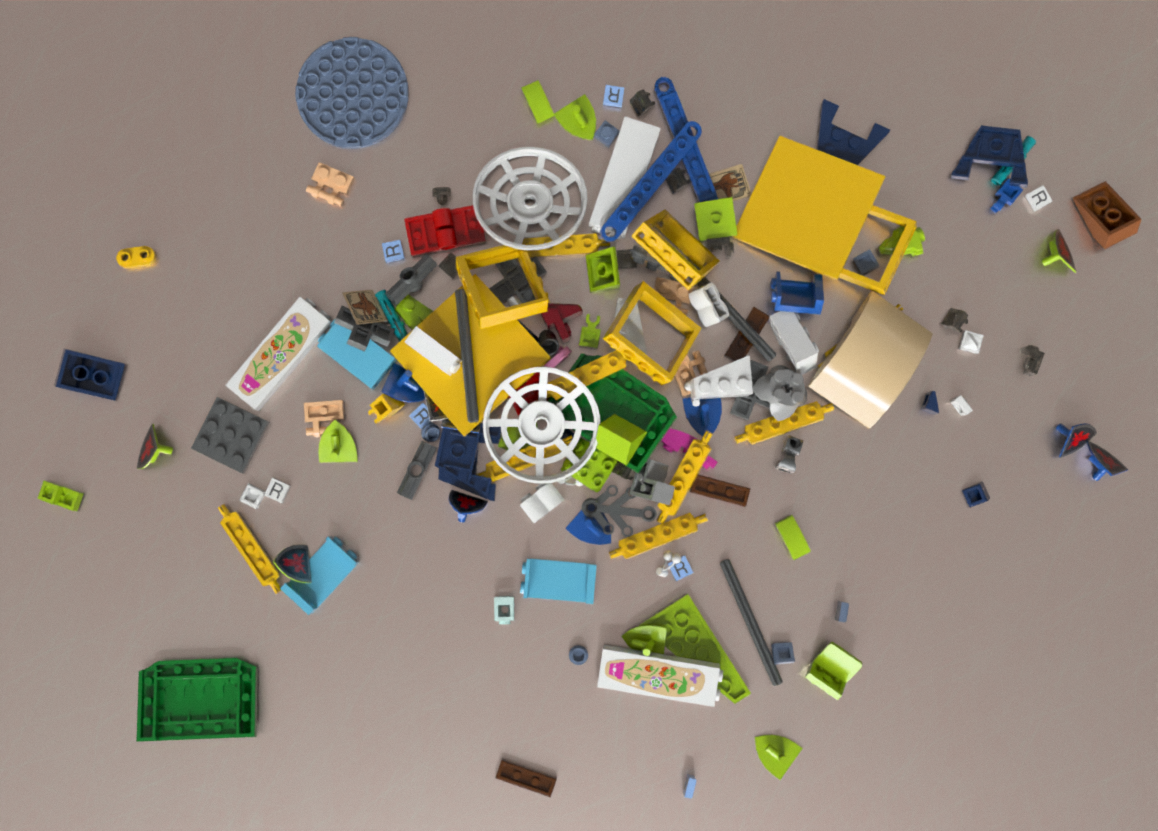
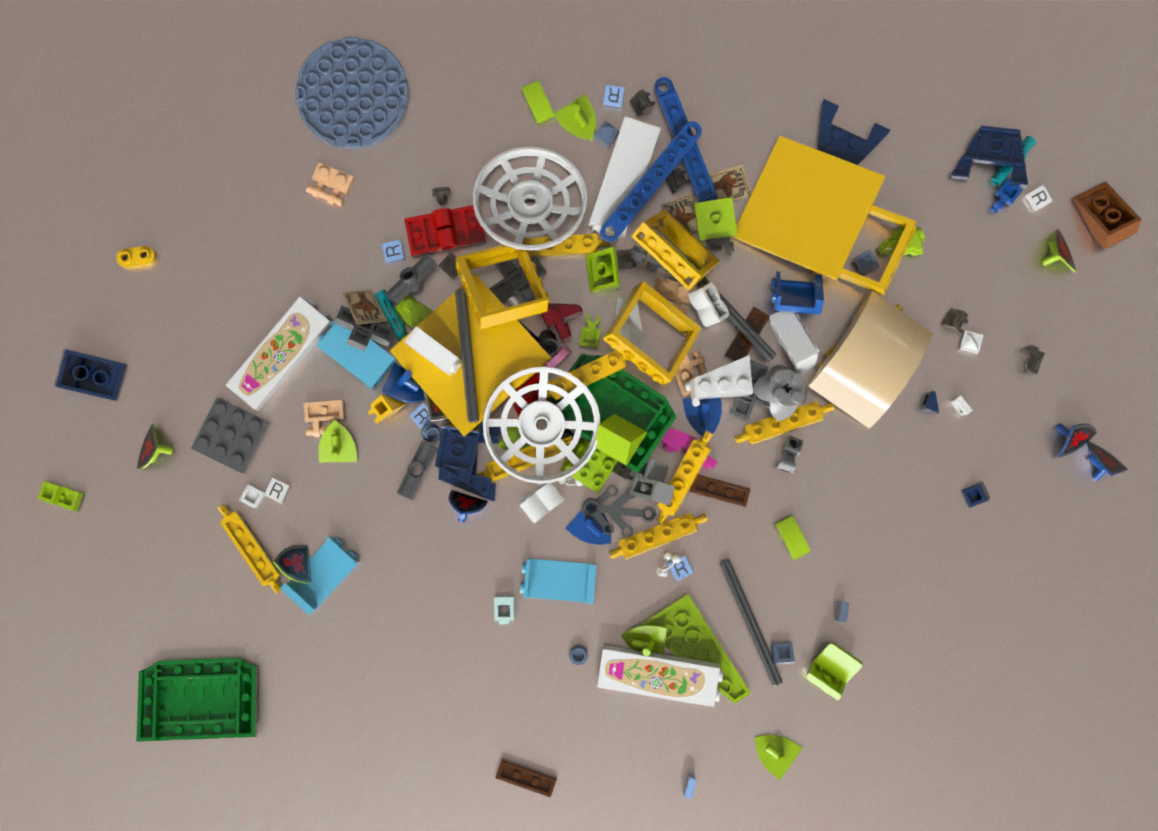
(683, 211): none -> sticker

